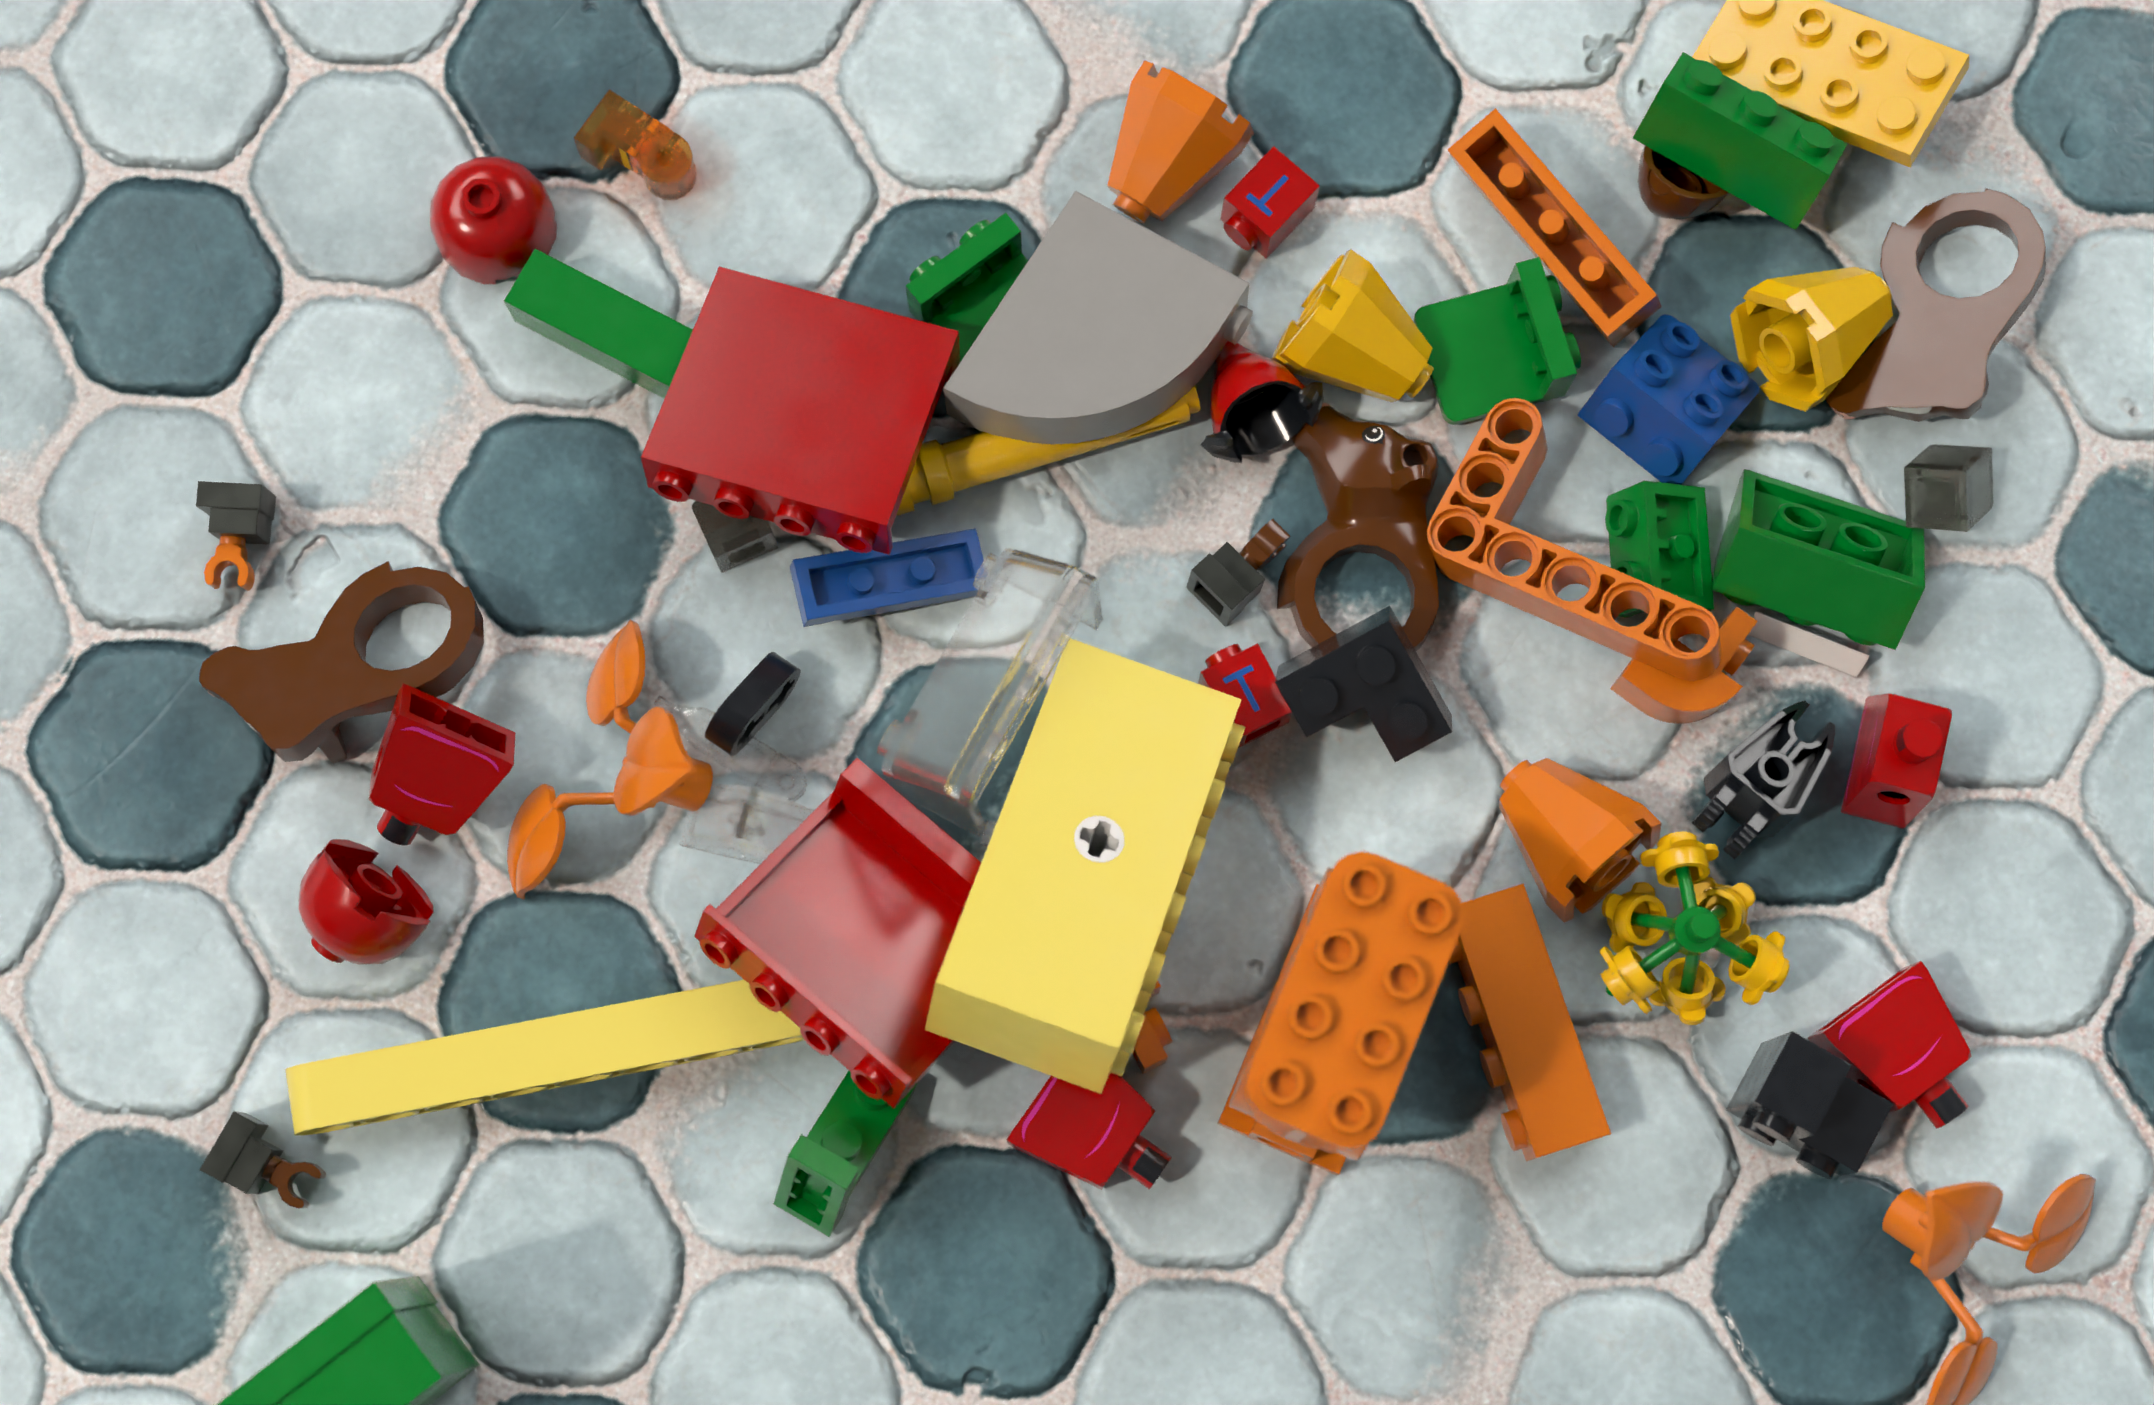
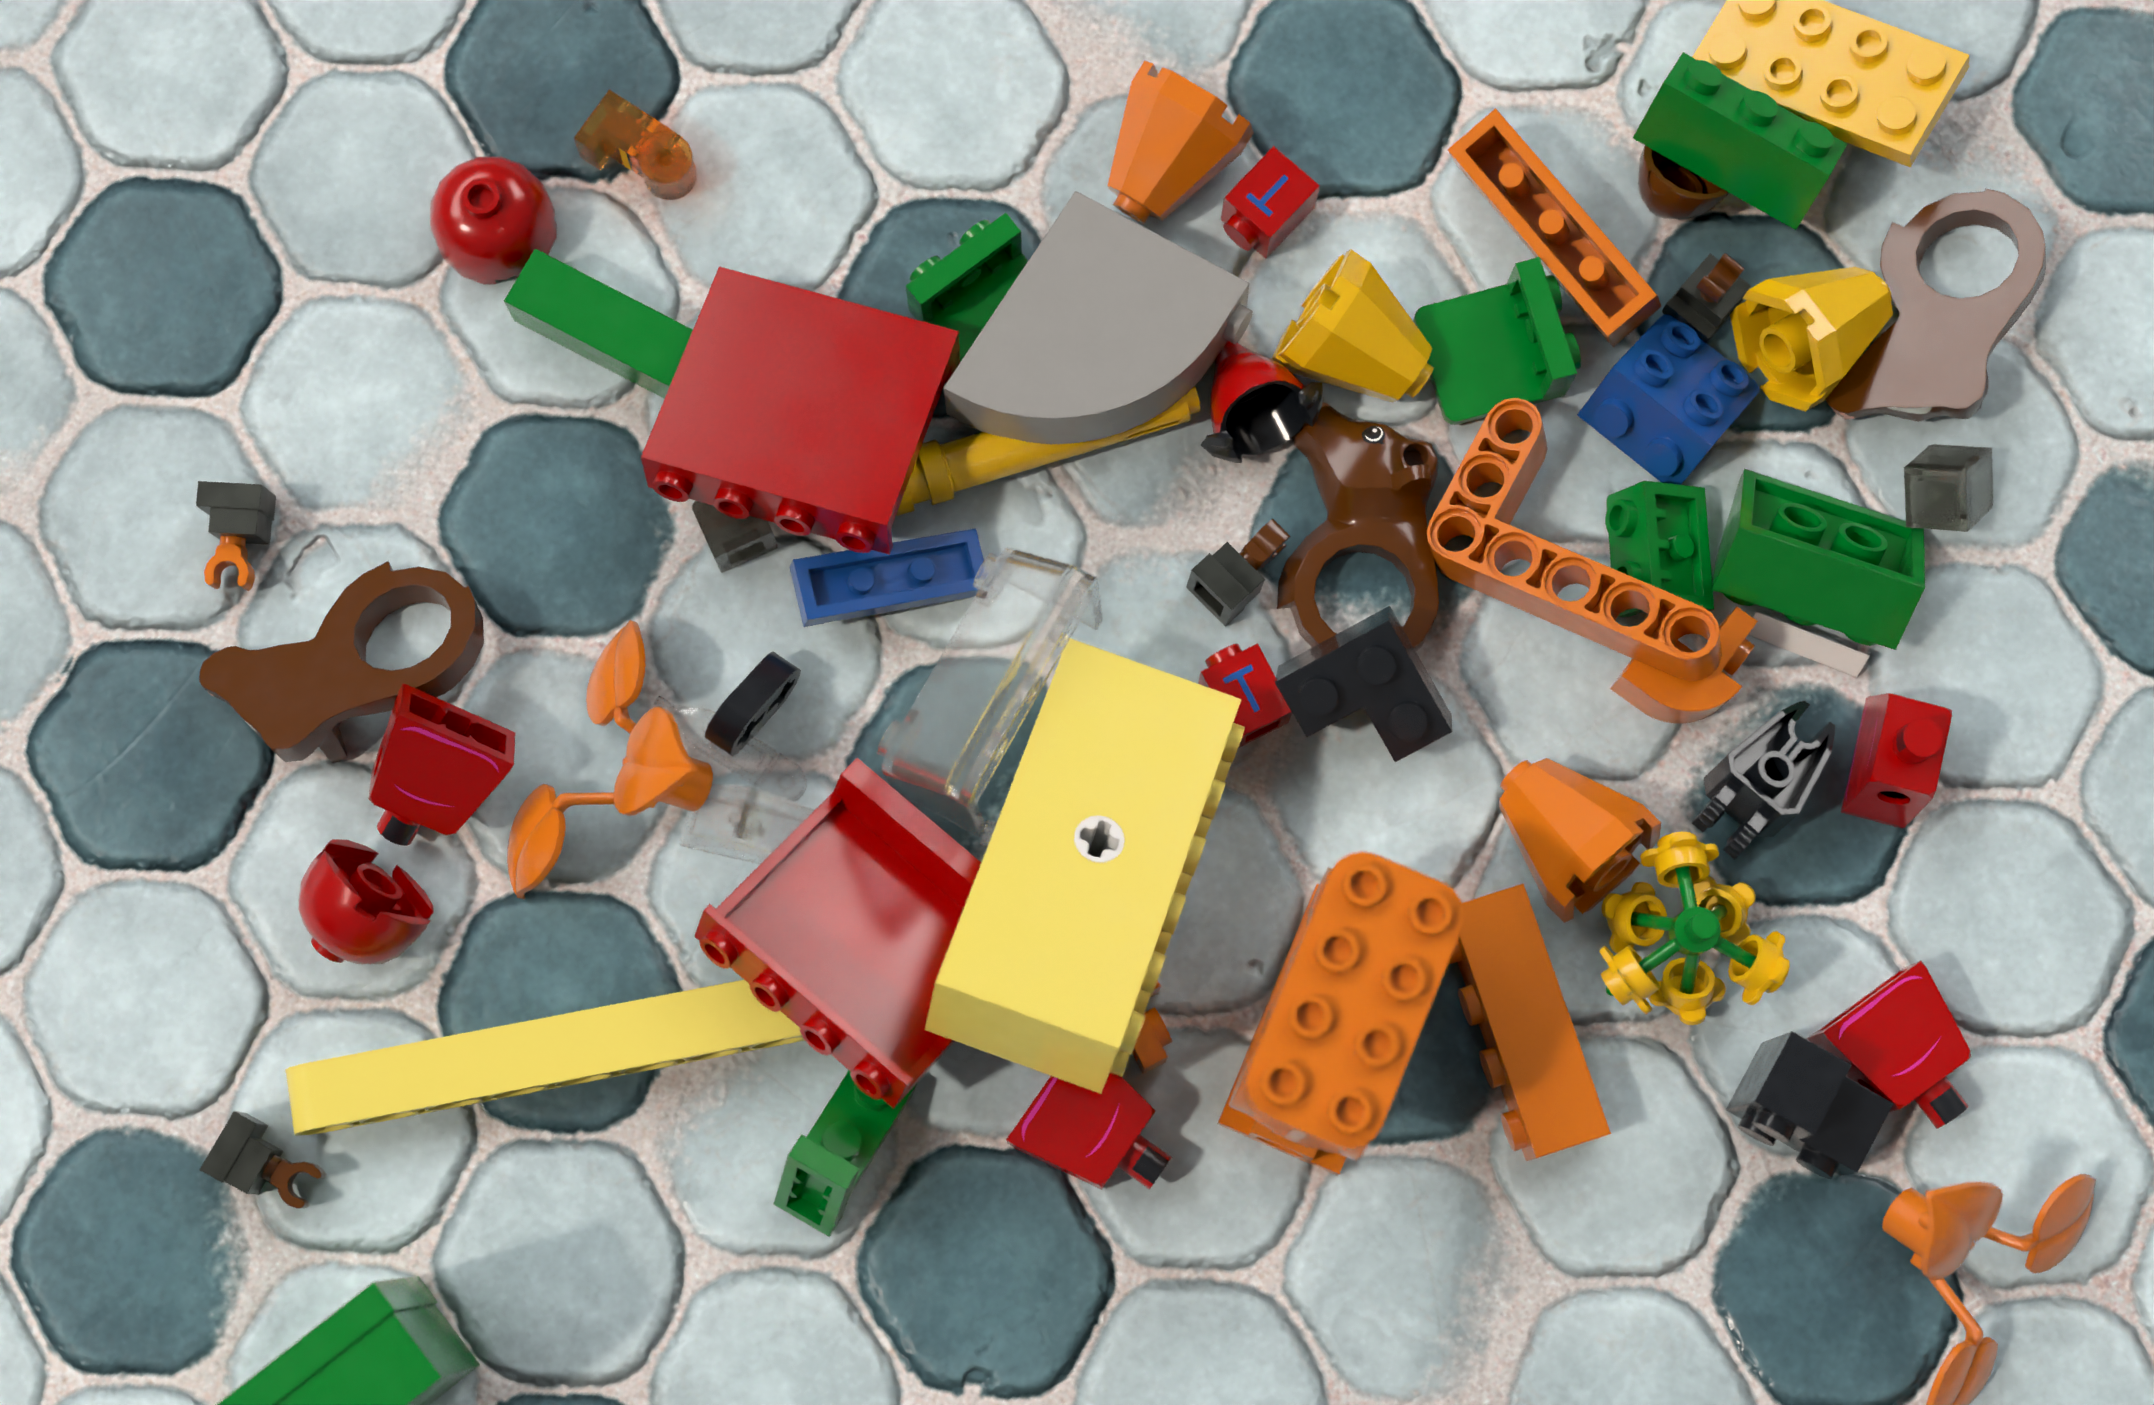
(1709, 296): none -> pearl dark grey piece

